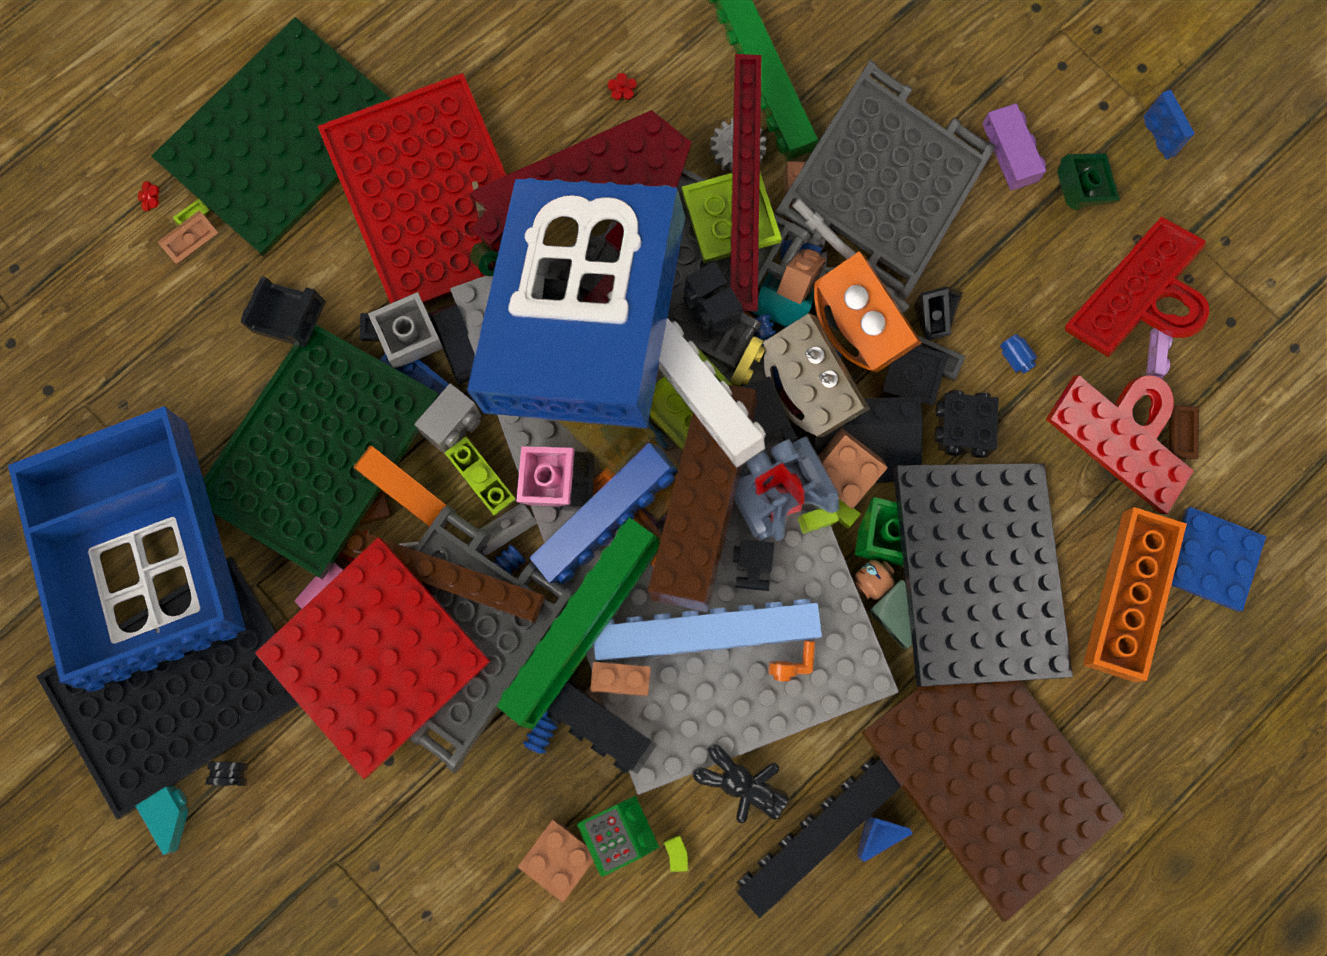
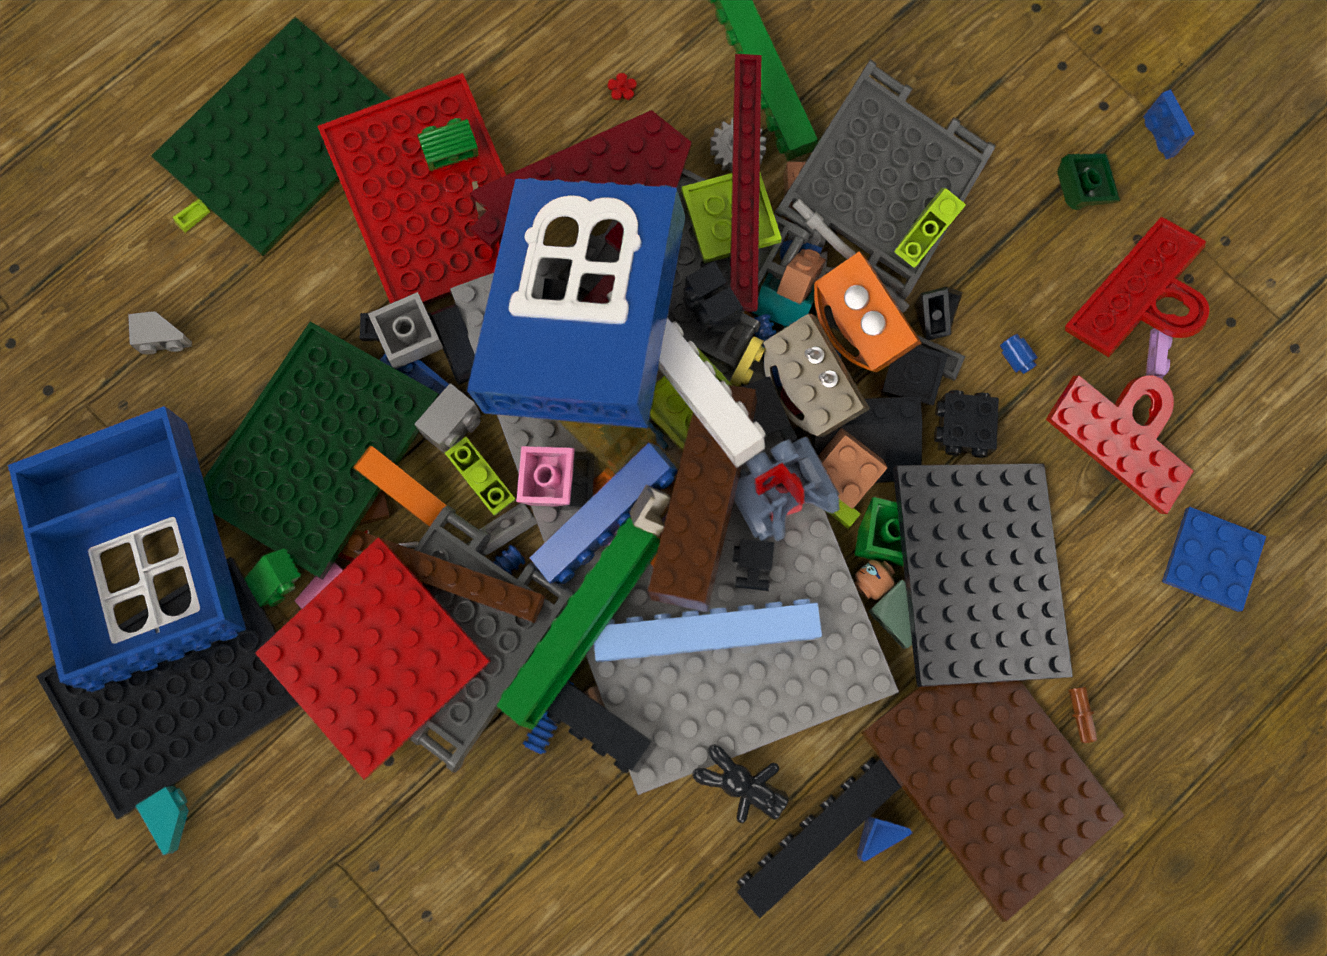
(148, 196): red plant -> none
(152, 332): none -> light grey slope
(187, 237): nougat plate -> none
(226, 773): black wheel -> none
(272, 578): none -> green brick
(283, 312): black panel -> none
(448, 143): none -> green brick
(484, 258): dark green brick -> none
(557, 860): nougat brick -> none
(618, 836): slope -> none
(620, 679): nougat brick -> none
(648, 509): none -> dark tan panel
(677, 854): lime piece -> none
(785, 670): orange plate -> none
(816, 520): lime piece -> none
(929, 226): none -> lime slope
(1014, 146): medium lavender brick -> none
(1083, 714): none -> dark orange axle
(1134, 595): orange brick -> none
(1184, 432): reddish brown tile -> none

